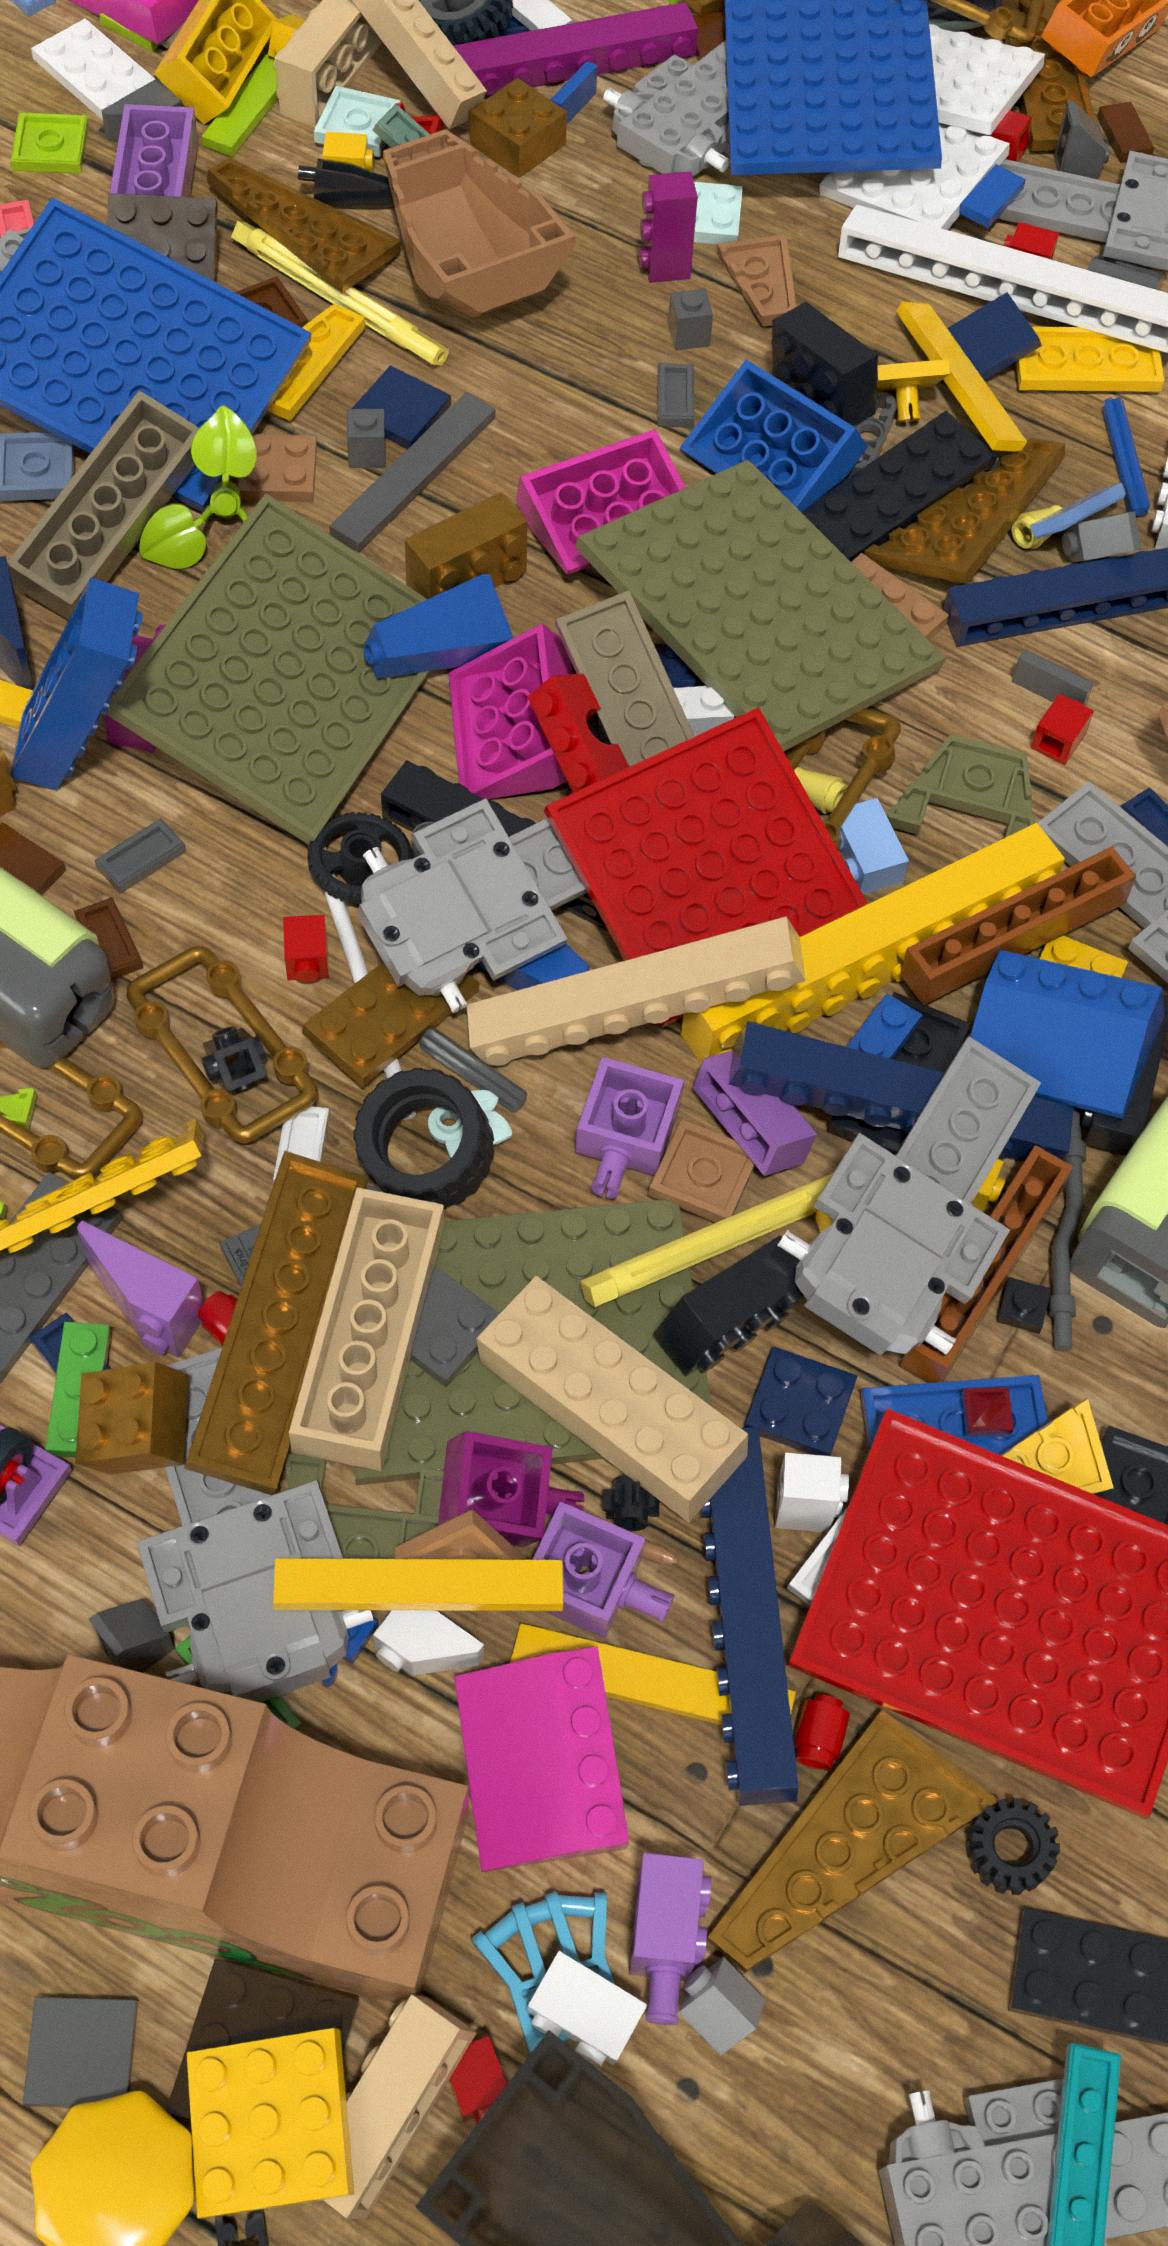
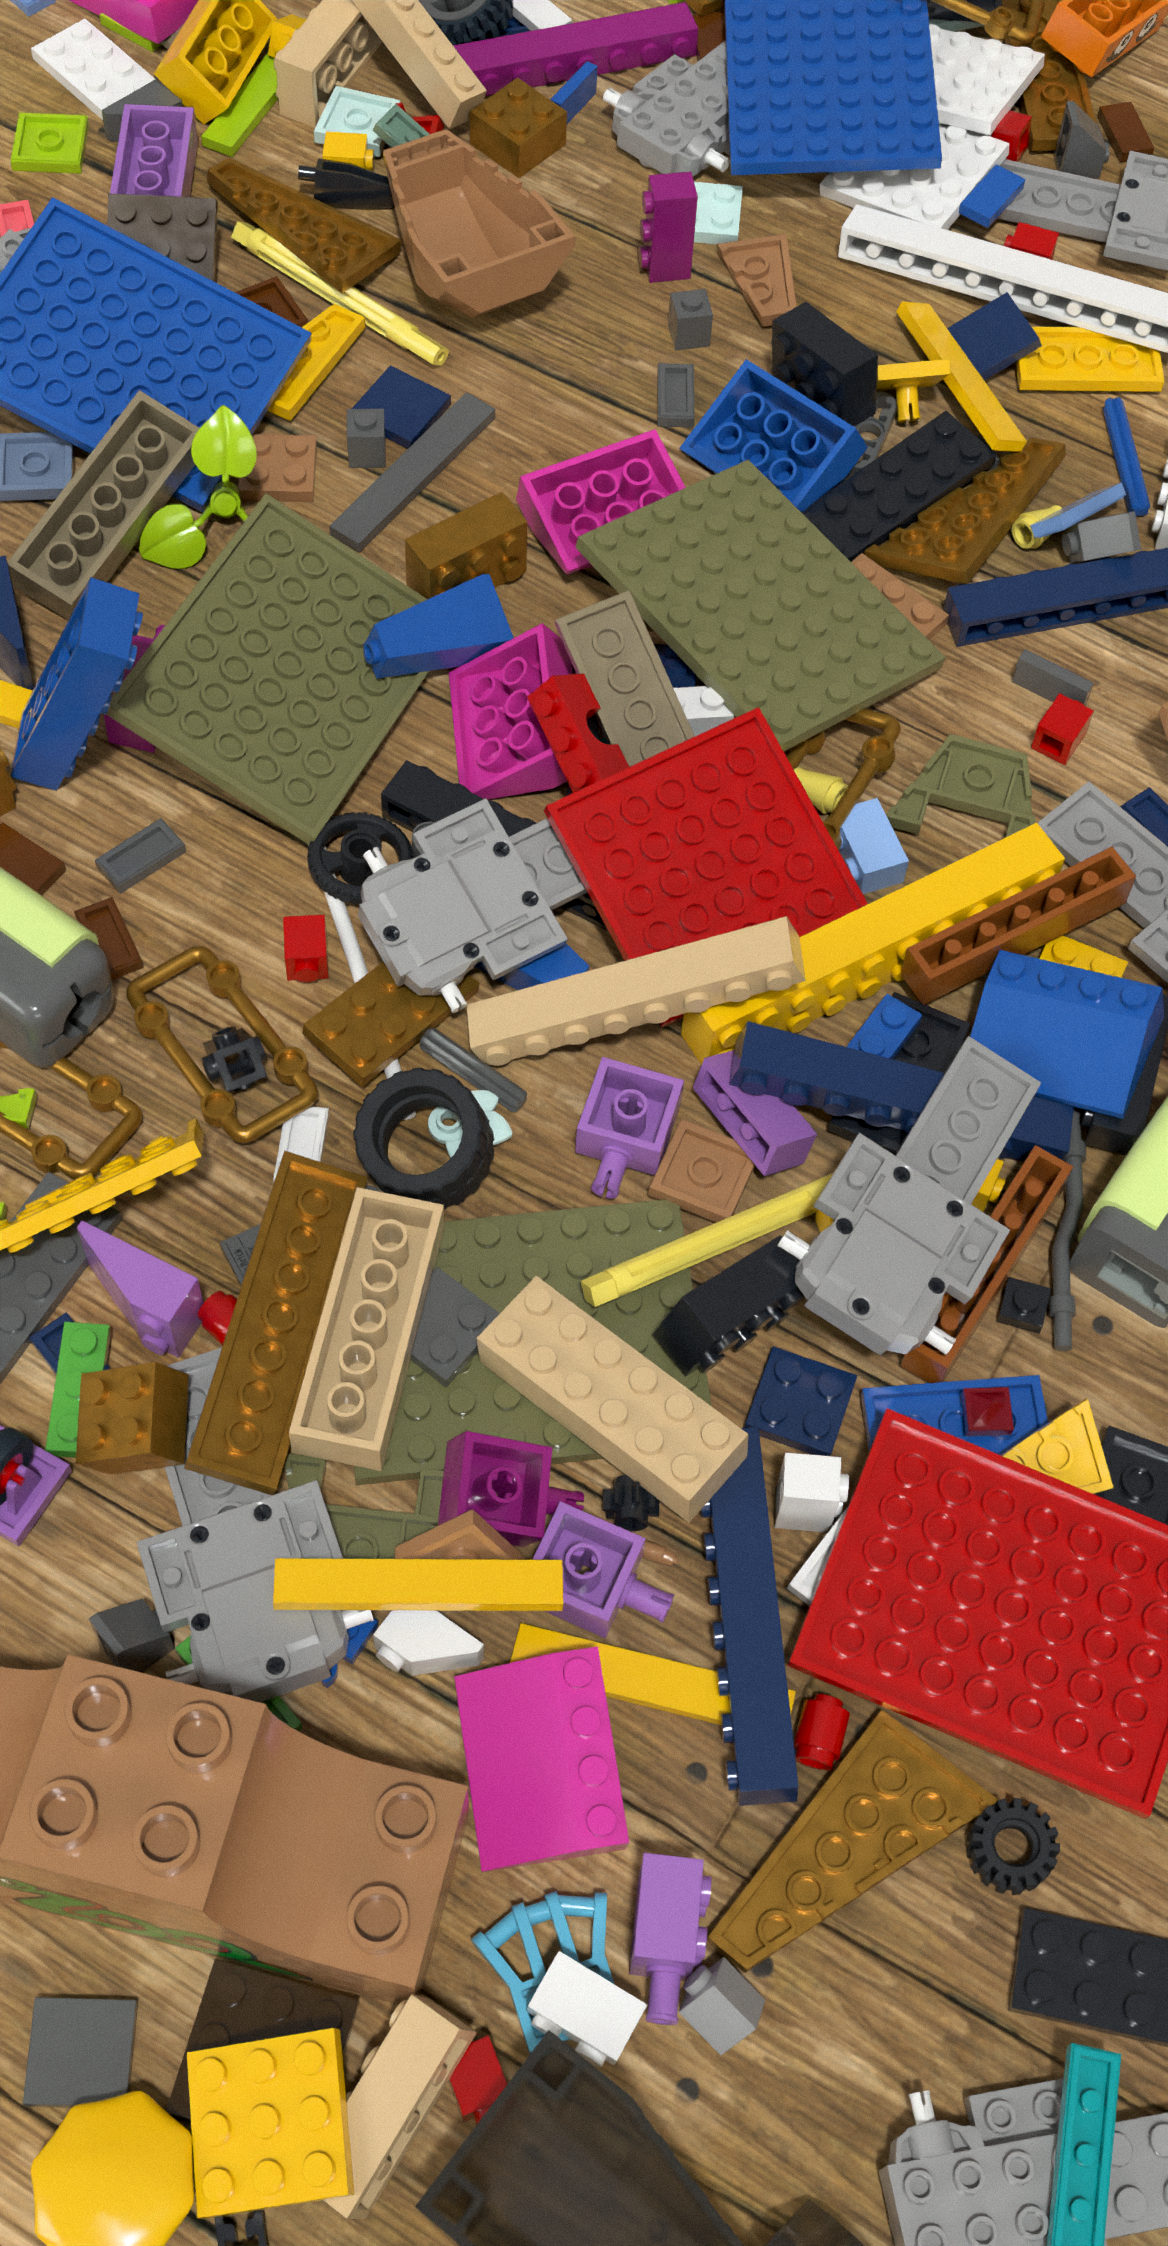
(1127, 271): dark grey tile -> none

